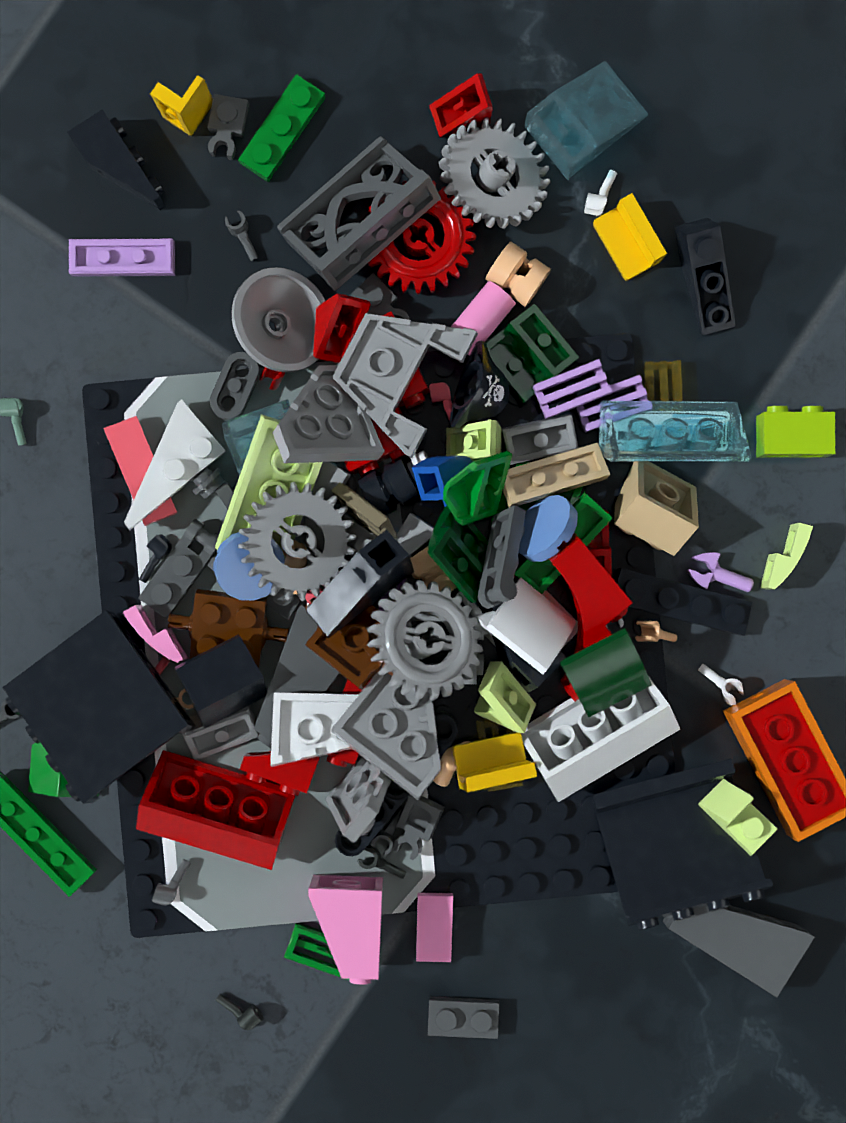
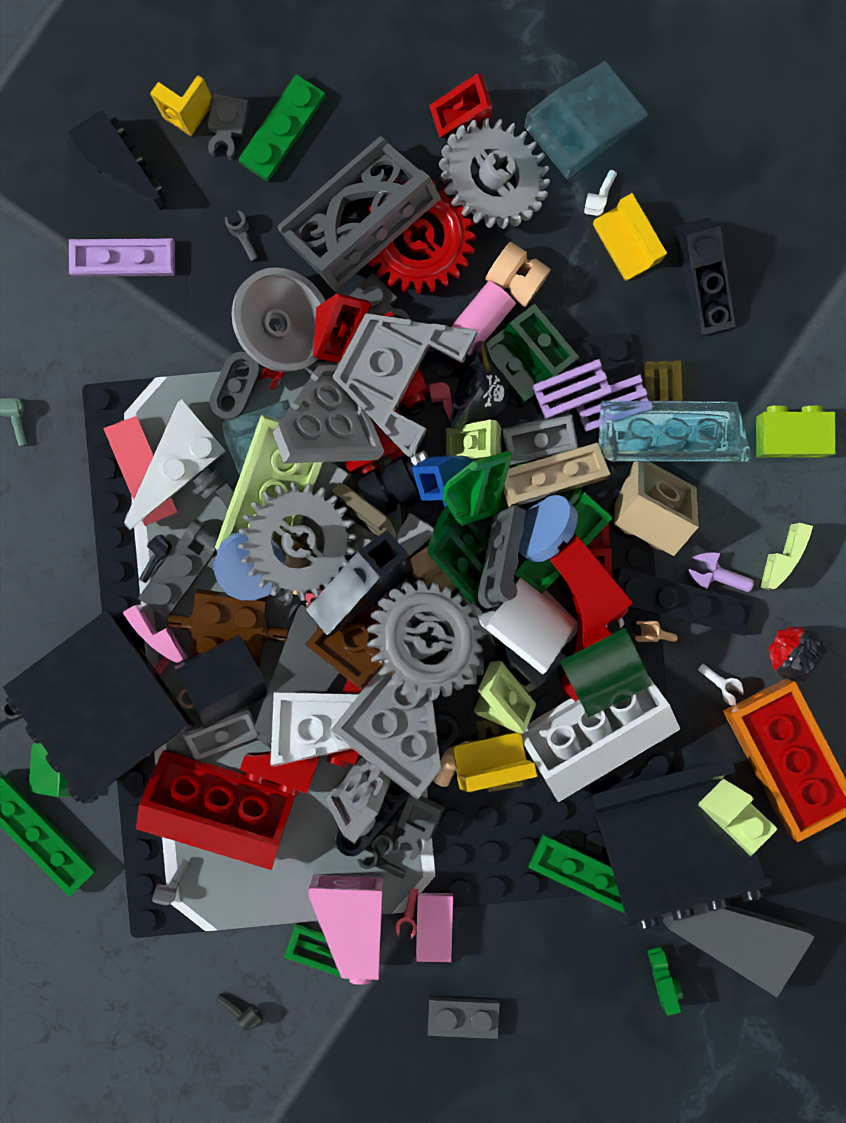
(409, 913): none -> coral hand
(576, 871): none -> green plate
(667, 988): none -> green plate
(796, 653): none -> black piece

